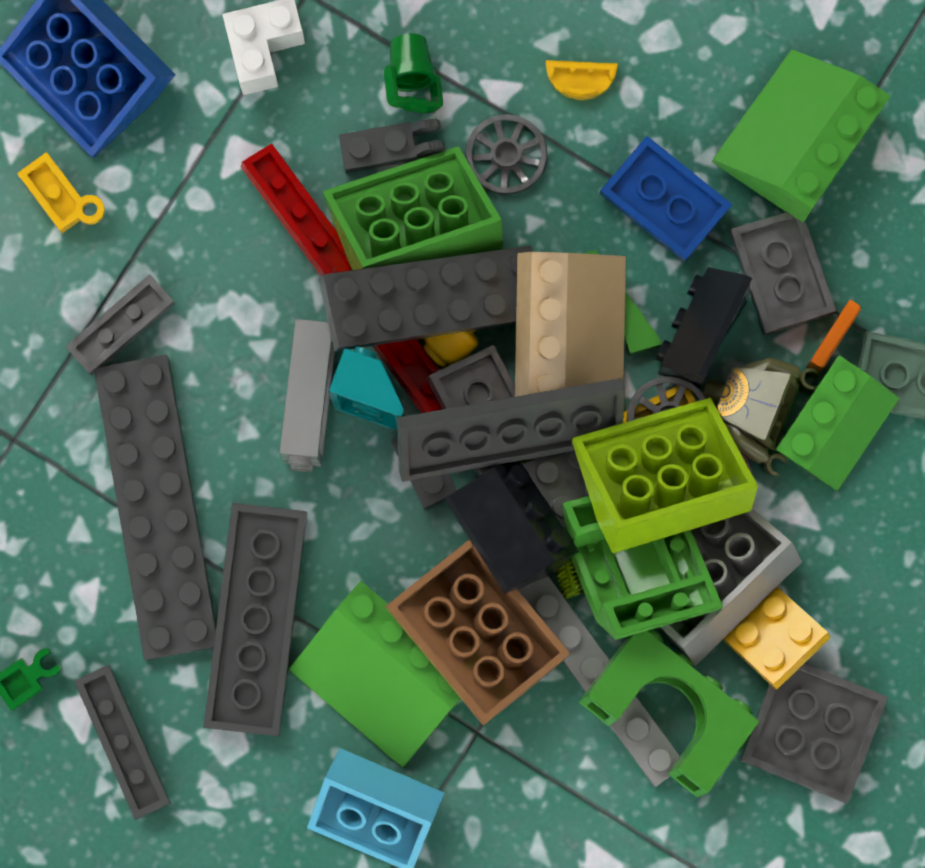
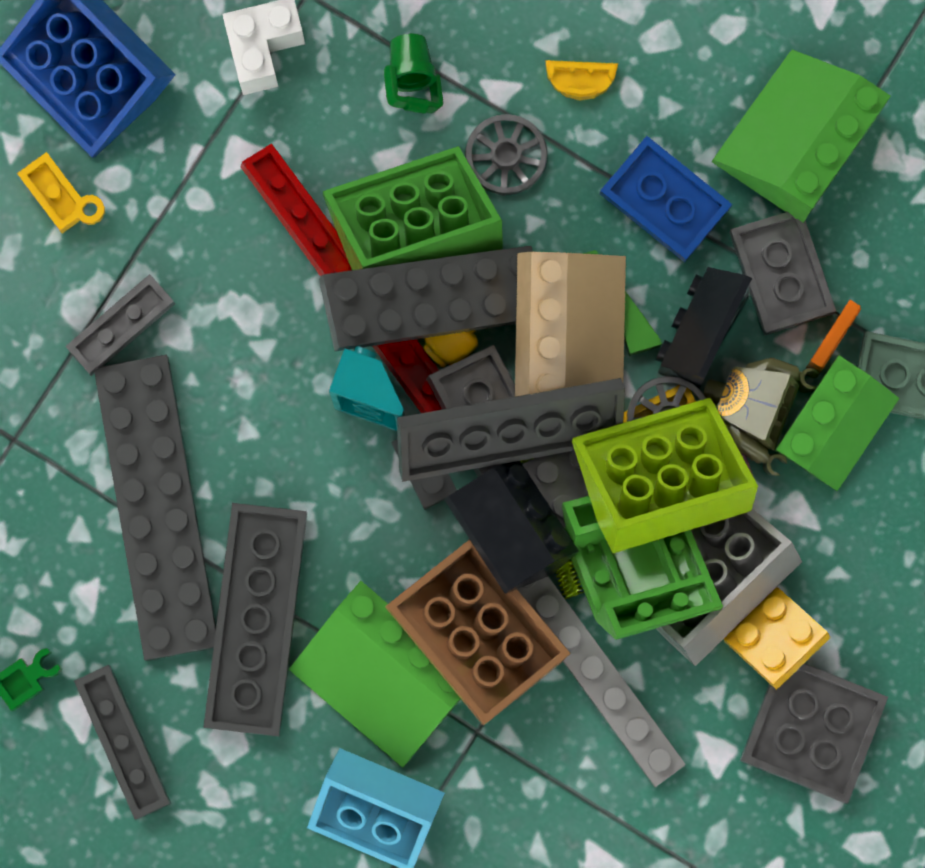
(307, 395): light grey window -> none
(388, 145): dark grey hinge -> none
(720, 720): bright green arch -> none

